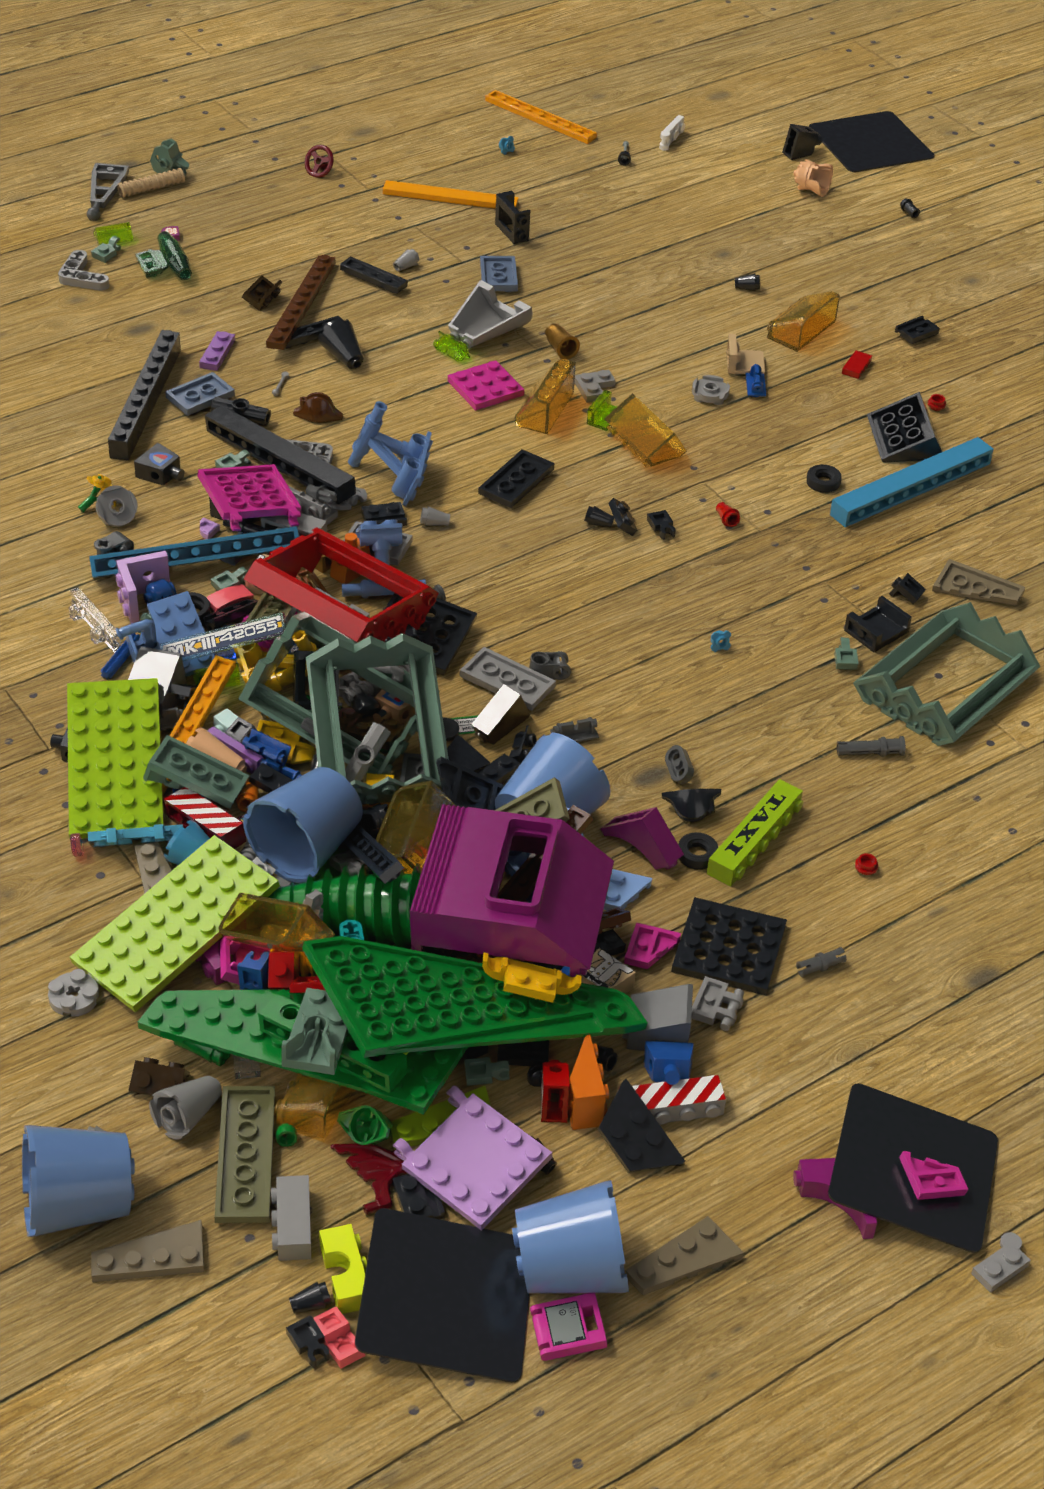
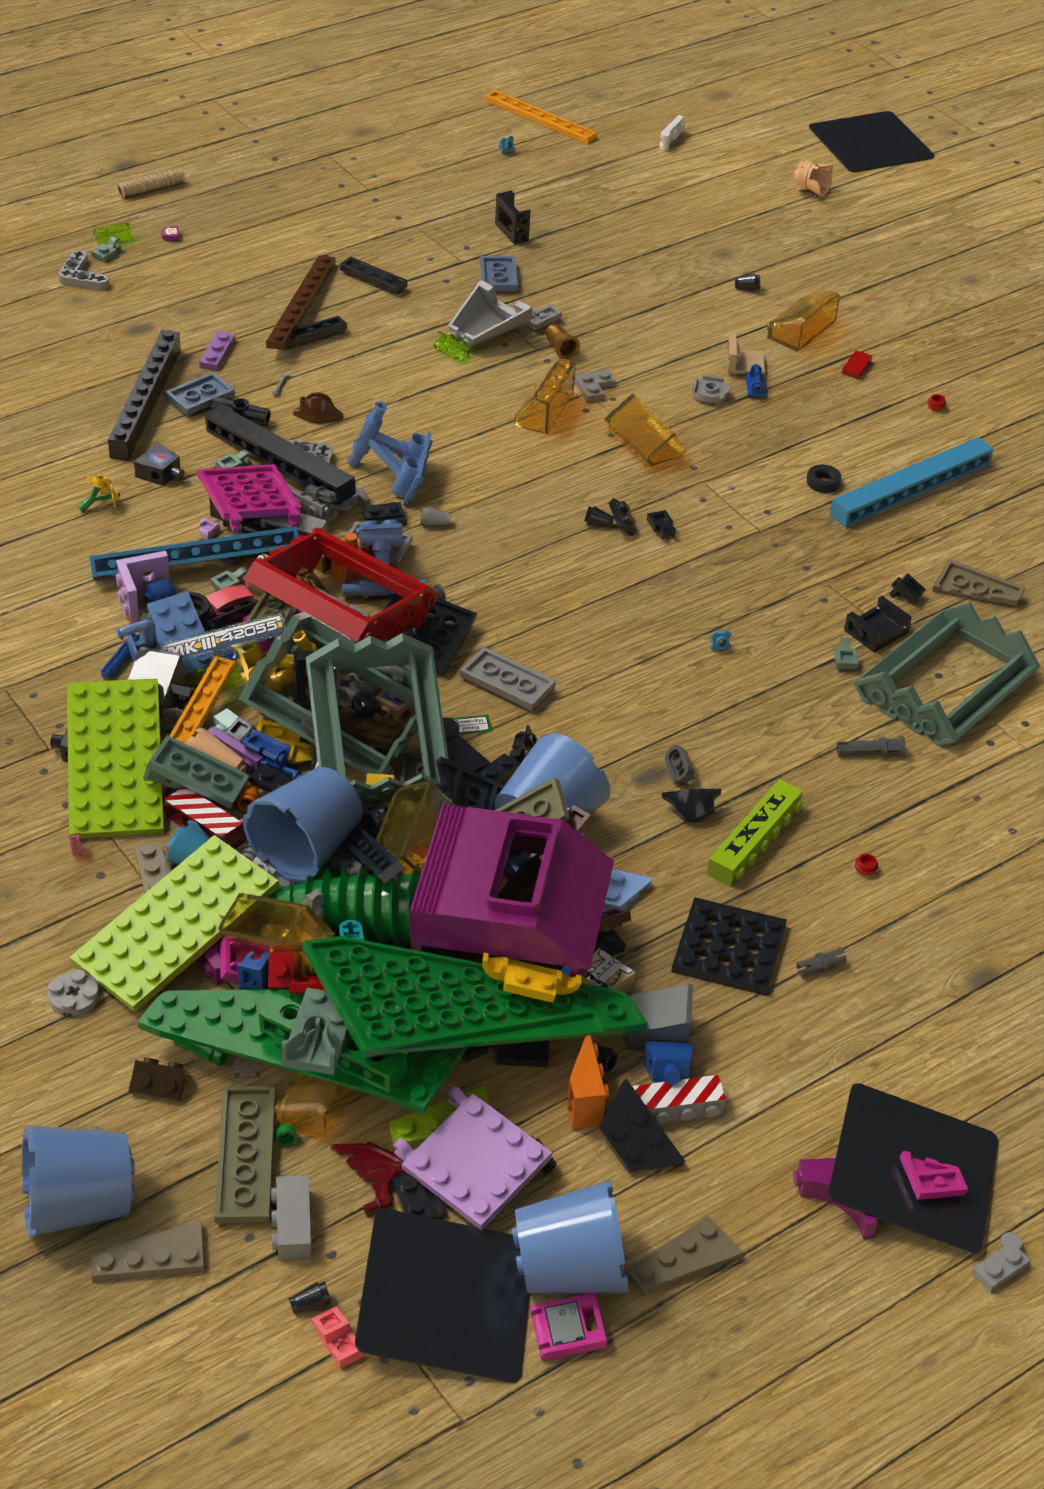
(102, 629): clear hinge -> none
(104, 171): dark grey plate -> none
(113, 543): dark grey piece -> none
(121, 496): light grey plate -> none
(125, 836): medium azure hinge -> none
(169, 157): sand green hinge -> none
(169, 256): clear green plate -> none
(184, 1105): light grey cone -> none
(261, 292): dark brown bracket -> none
(308, 1337): black plate -> none
(321, 162): dark red piece -> none
(341, 1249): neon yellow arch -> none
(342, 342): black cone -> none
(365, 1124): green hat -> none
(371, 744): light grey piece -> none
(406, 260): light grey cone -> none
(441, 194): light orange tile -> none
(481, 1071): sand green plate -> none
(485, 385): dark pink plate -> none
(500, 716): slope -> none
(516, 478): black plate -> none
(536, 1078): black hinge -> none
(544, 317): none -> light grey plate
(549, 664): dark grey piece -> none
(554, 1080): red torso -> none
(582, 731): dark grey hinge -> none
(599, 410): clear neon green panel -> none
(623, 156): black hinge -> none
(648, 834): magenta arch -> none
(649, 945): dark pink wing -> none
(697, 839): black tyre -> none
(709, 1000): light grey plate -> none
(729, 515): red cone -> none
(800, 141): black torso -> none
(904, 431): black slope -> none
(908, 206): black pin -> none
(917, 329): black plate -> none

